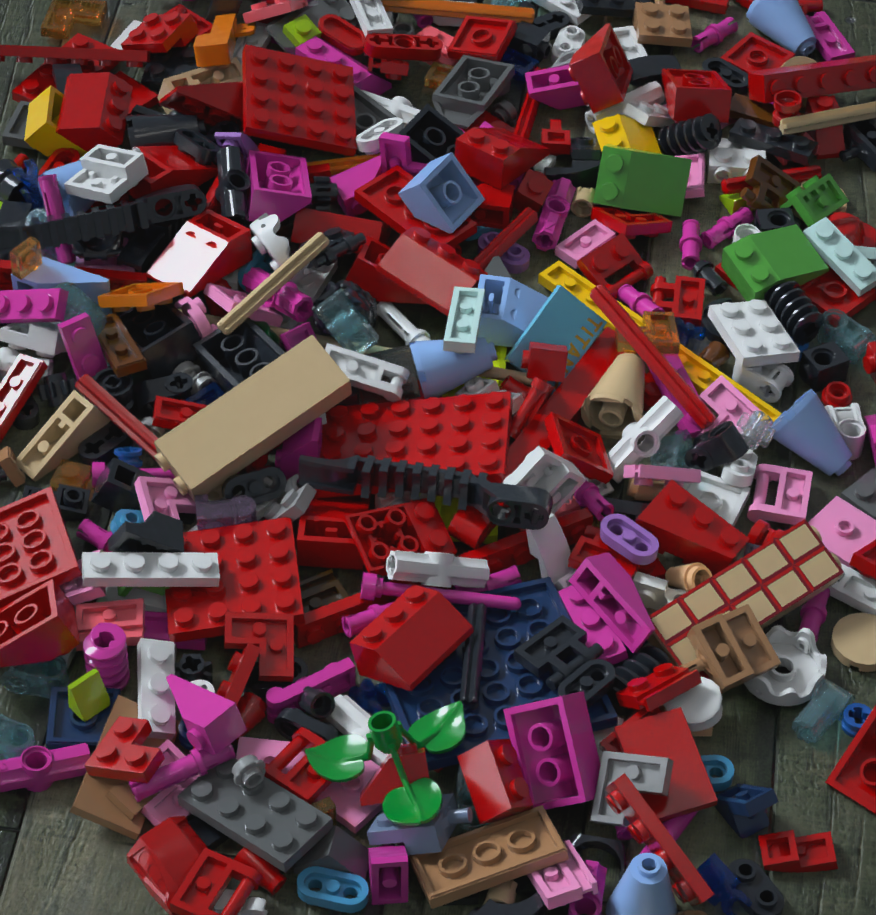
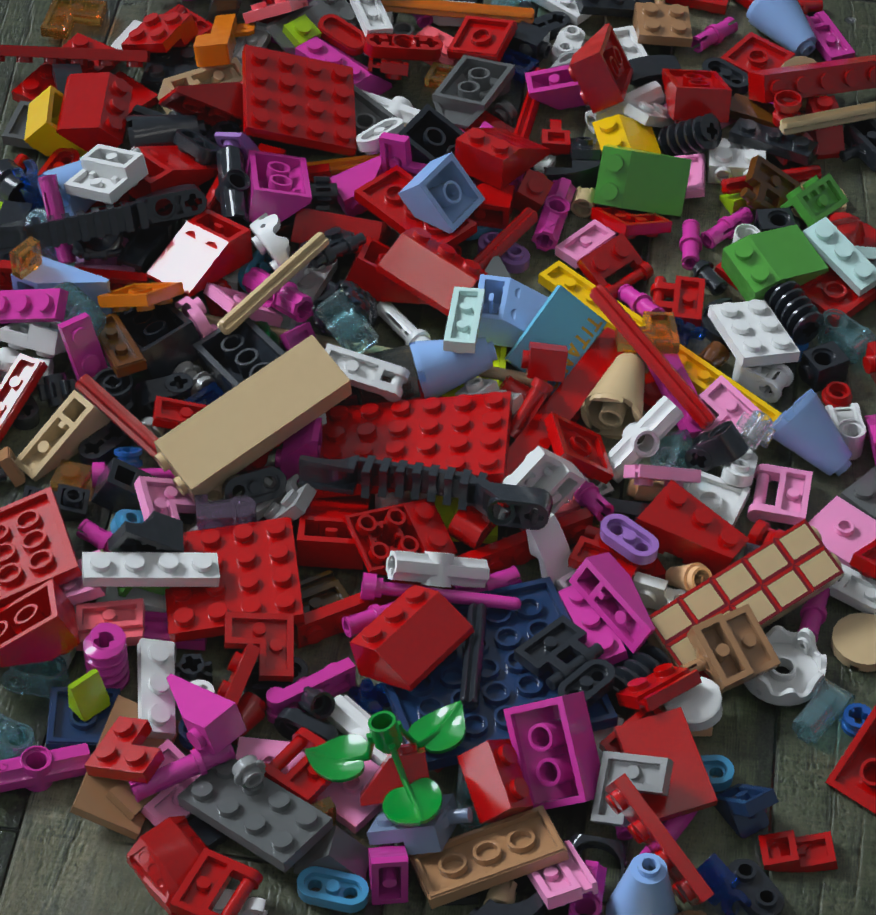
(272, 878): red cone -> none

